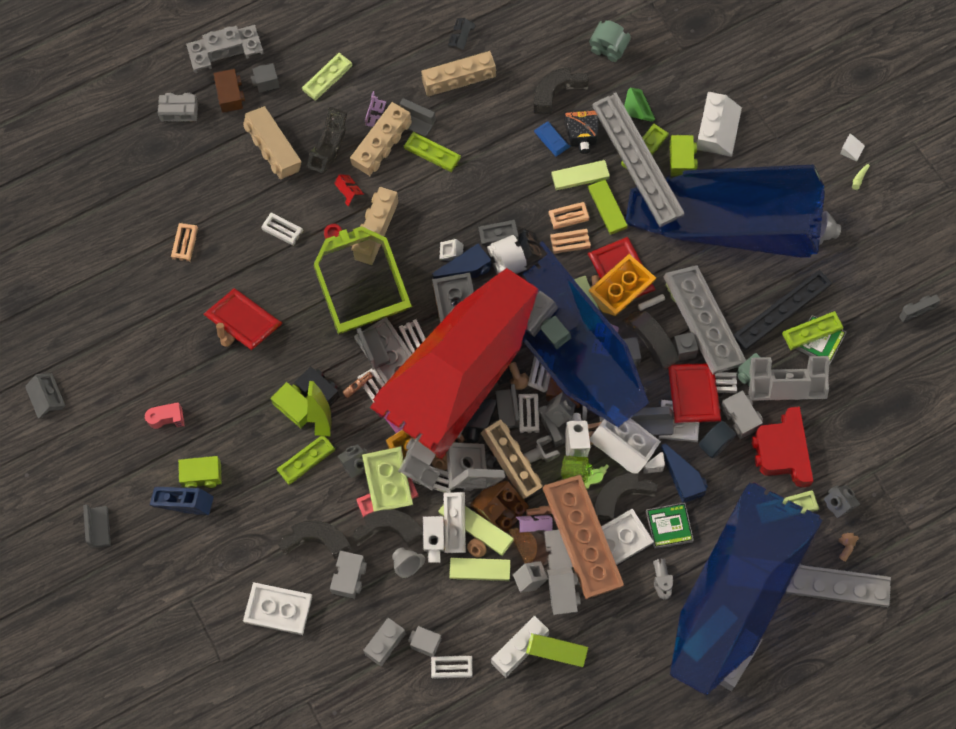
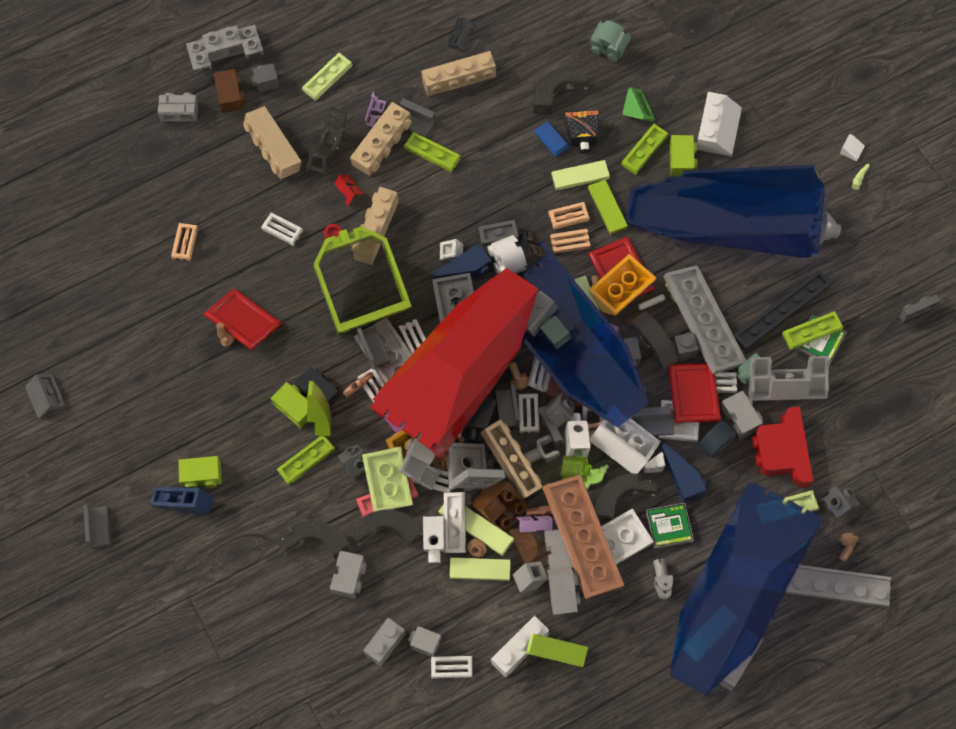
(165, 414): coral leg -> none
(277, 608): white plate -> none
(407, 562): light grey piece -> none
(638, 160): light grey plate -> none

